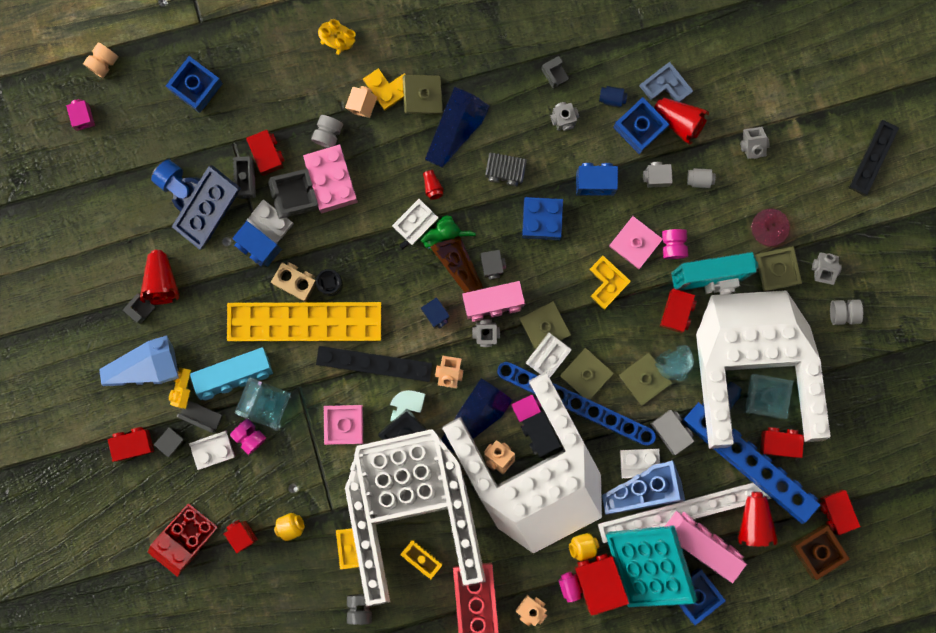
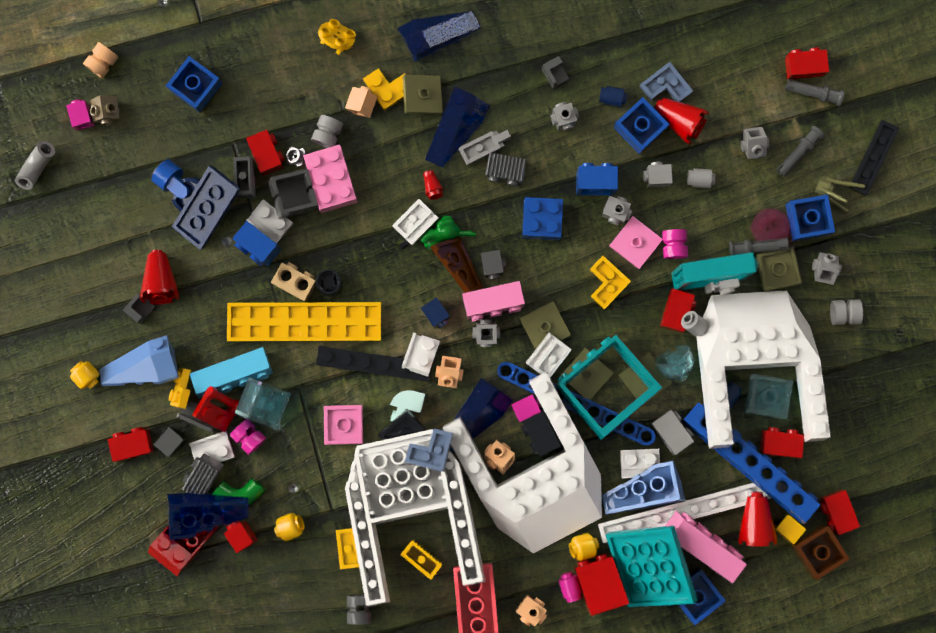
(35, 165): none -> light grey cylinder
(84, 375): none -> yellow head
(104, 109): none -> dark tan brick
(202, 512): none -> clear blue wedge
(203, 475): none -> dark grey brick
(213, 414): none -> red plate
(252, 490): none -> green cylinder
(292, 152): none -> flat silver plate
(420, 354): none -> white plate
(432, 33): none -> clear blue wedge
(435, 455): none -> sand blue plate
(483, 146): none -> light grey hinge
(612, 215): none -> light grey brick
(634, 364): none -> teal window
(694, 323): none -> light grey brick
(757, 246): none -> dark grey pin
(790, 529): none -> yellow panel
(806, 145): none -> dark grey pin
(807, 63): none -> red brick
(810, 218): none -> blue brick
(823, 94): none -> dark grey pin
(825, 188): none -> olive plant

